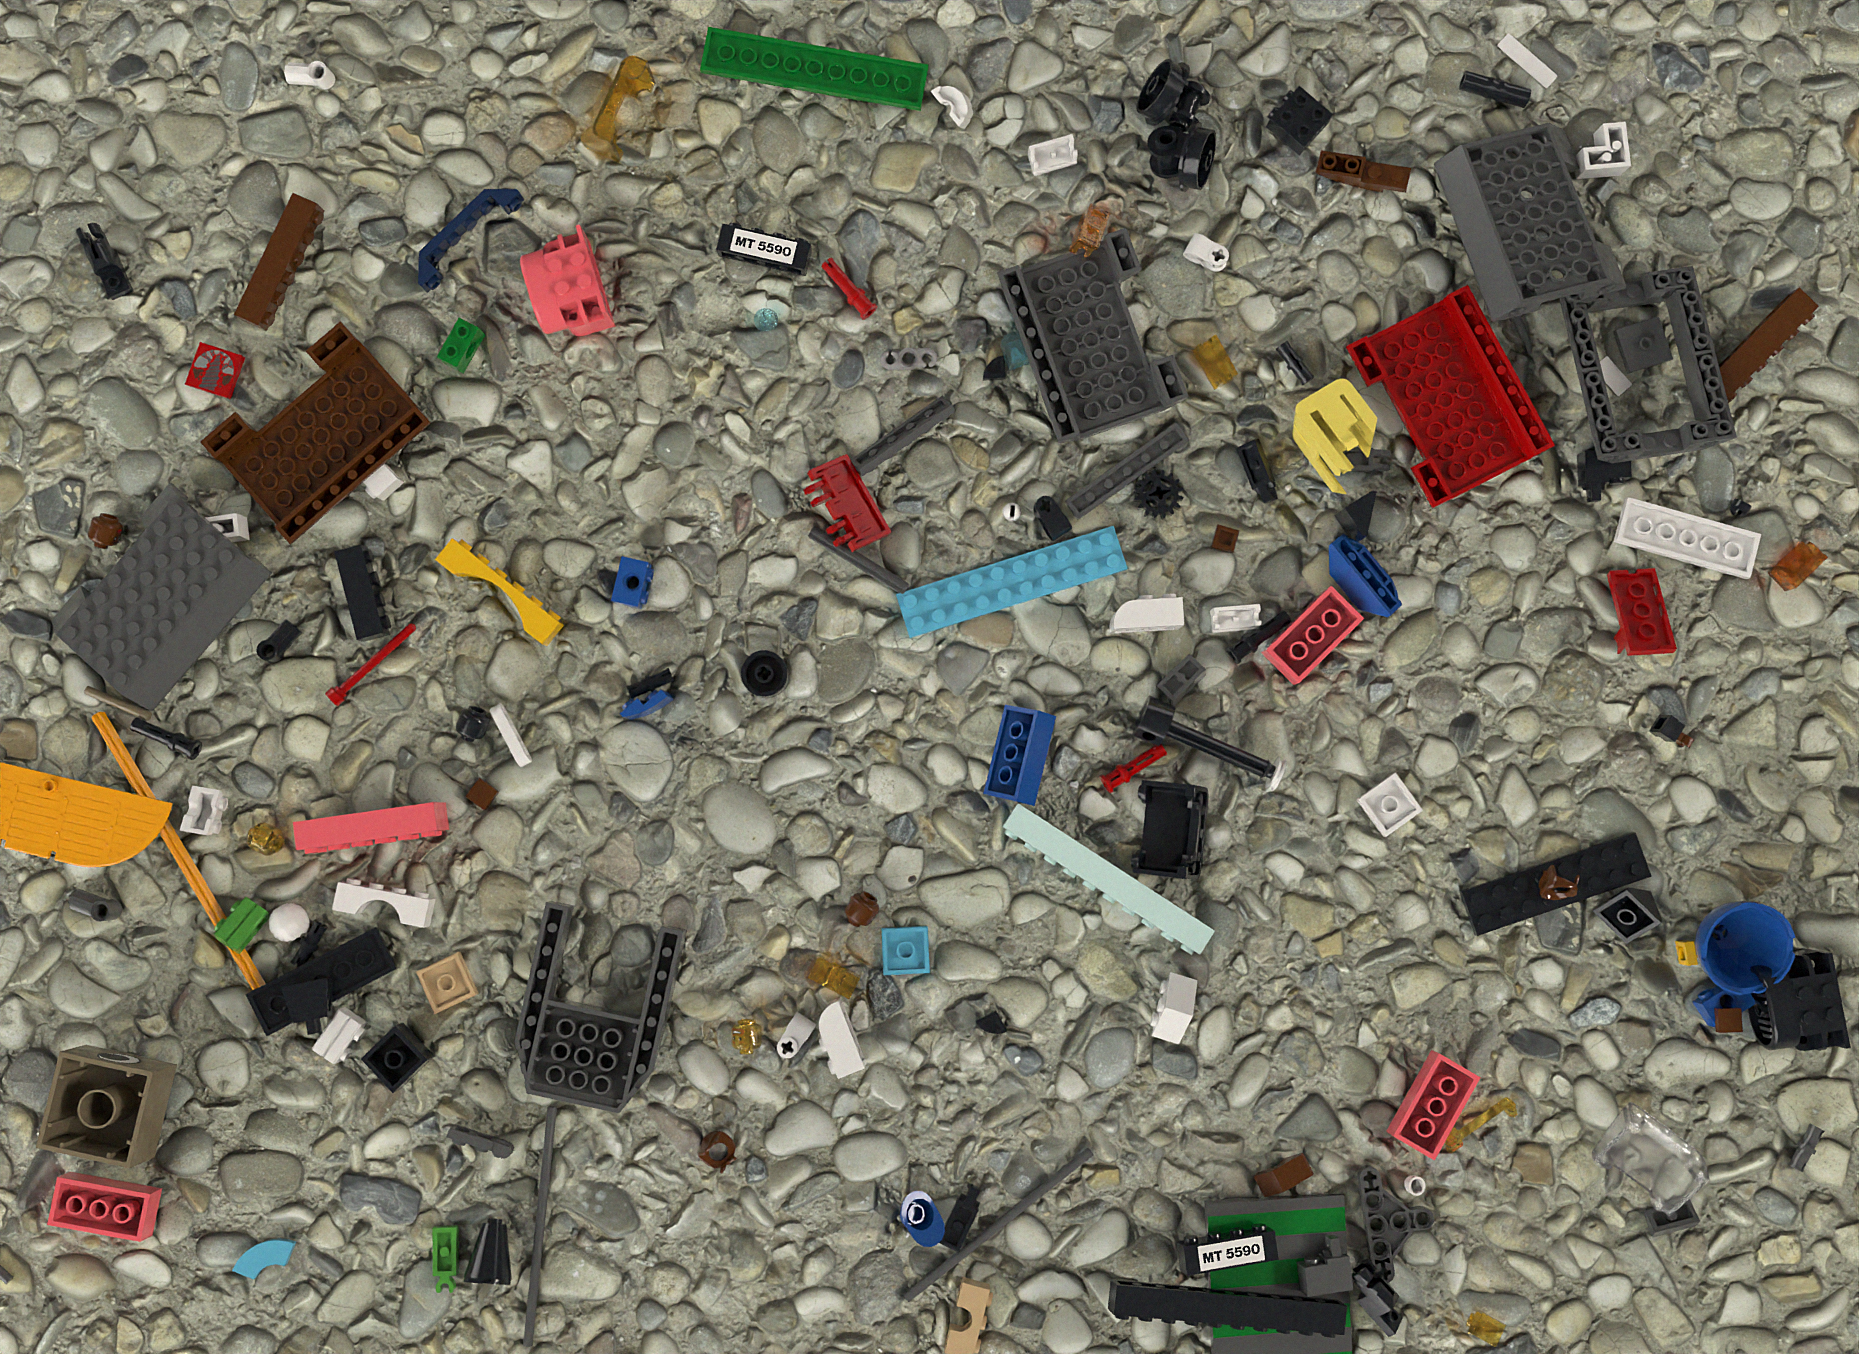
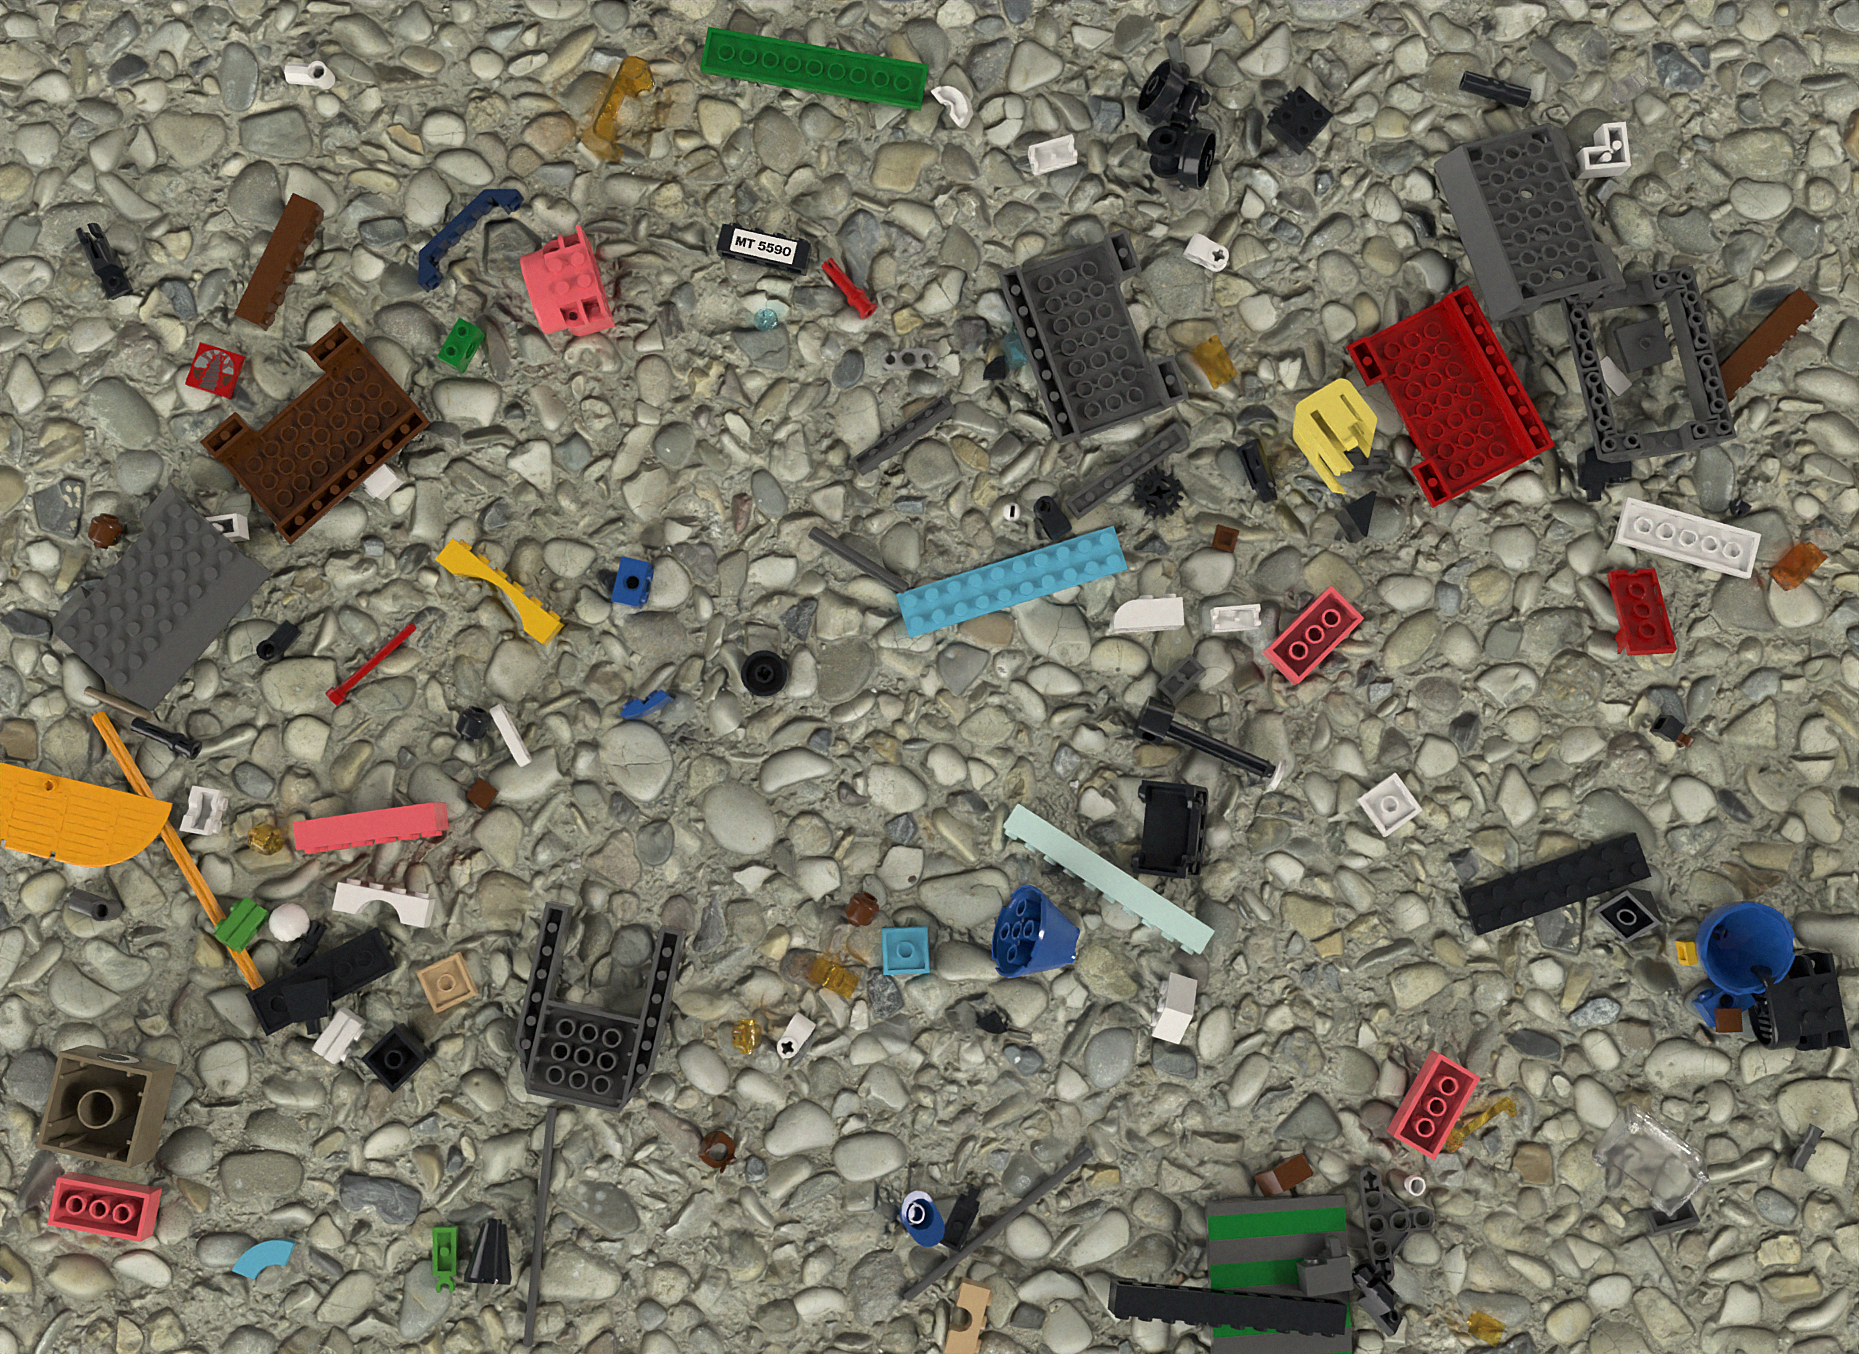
(362, 593): black brick -> none
(482, 1142): dark grey hinge -> none
(650, 683): black pin -> none
(840, 1040): white brick -> none
(847, 498): red hinge -> none
(1019, 754): blue slope -> none
(1032, 935): none -> blue cone
(1090, 230): clear orange hinge -> none
(1124, 775): red pin -> none
(1227, 1250): brick -> none
(1250, 642): black pin -> none
(1294, 363): black pin -> none
(1362, 577): blue wedge -> none
(1363, 174): reddish brown slope -> none
(1527, 60): white sticker -> none
(1551, 880): reddish brown piece -> none

